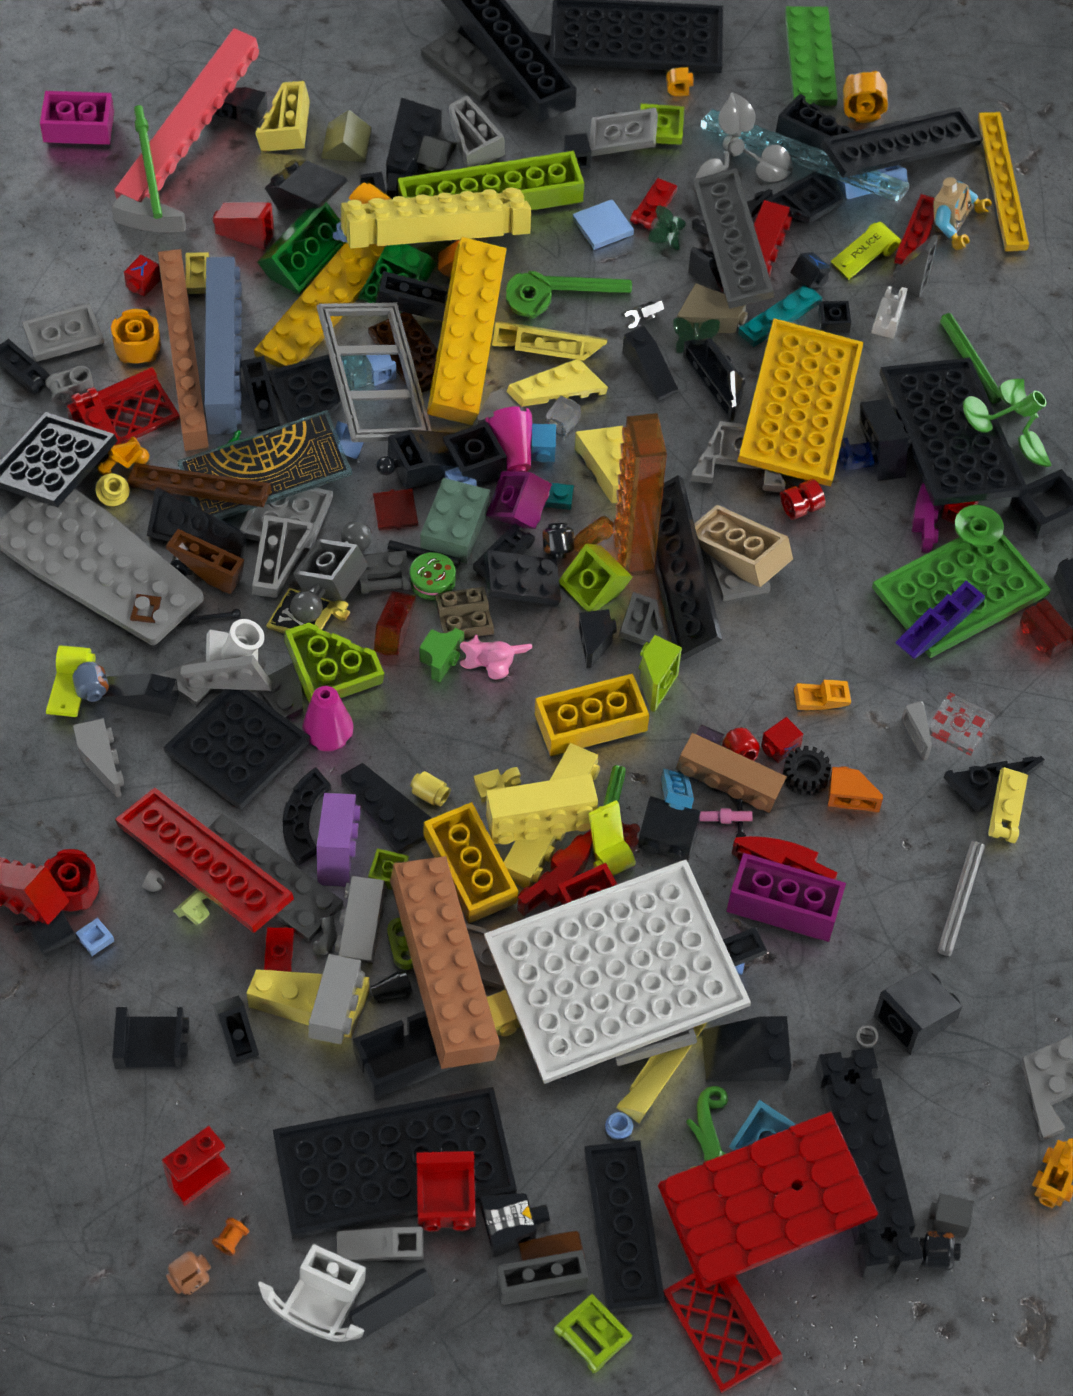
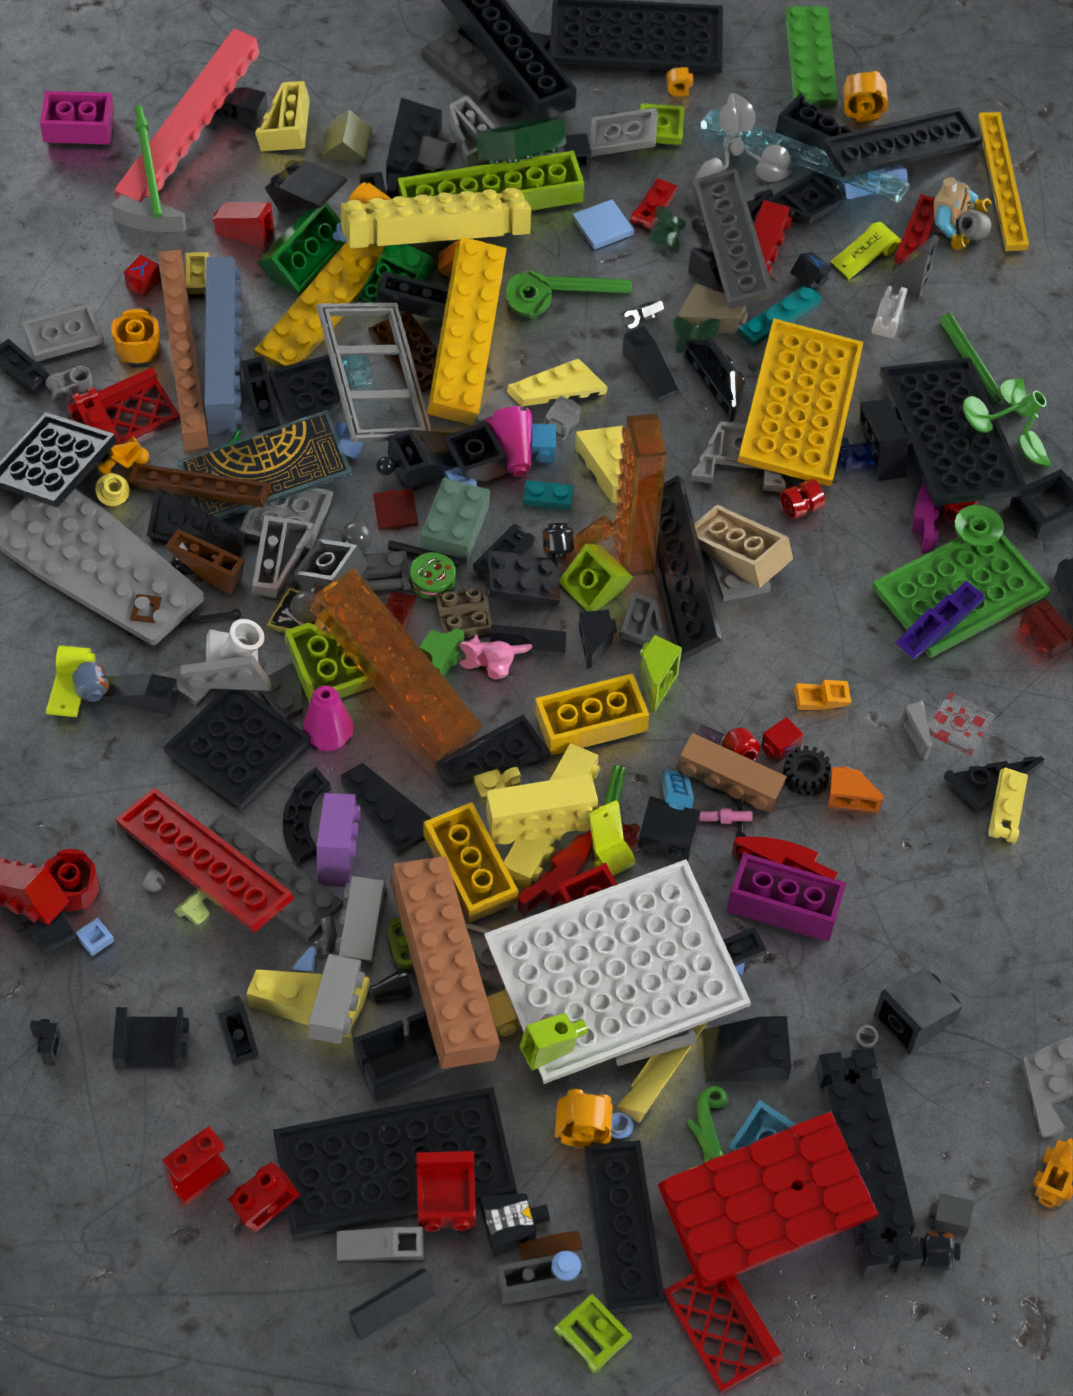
(49, 1039): none -> black bracket
(95, 752): light grey slope -> none
(188, 1273): nougat head -> none
(230, 1236): orange bush -> none
(263, 1196): none -> red brick
(279, 949): red plate -> none
(307, 962): none -> light blue slope
(321, 1296): white piece -> none
(382, 368): light blue brick -> none
(383, 865): lime piece -> none
(395, 665): none -> clear orange brick
(430, 788): light yellow brick -> none
(500, 749): none -> black wing
(519, 499): magenta slope -> none
(521, 140): none -> dark green brick
(539, 638): none -> black tile
(546, 341): light yellow wedge -> none
(551, 1039): none -> lime torso
(566, 1265): none -> light blue plate
(583, 1119): none -> light orange brick
(834, 316): black piece -> none
(961, 898): light grey axle -> none
(974, 225): none -> light grey head

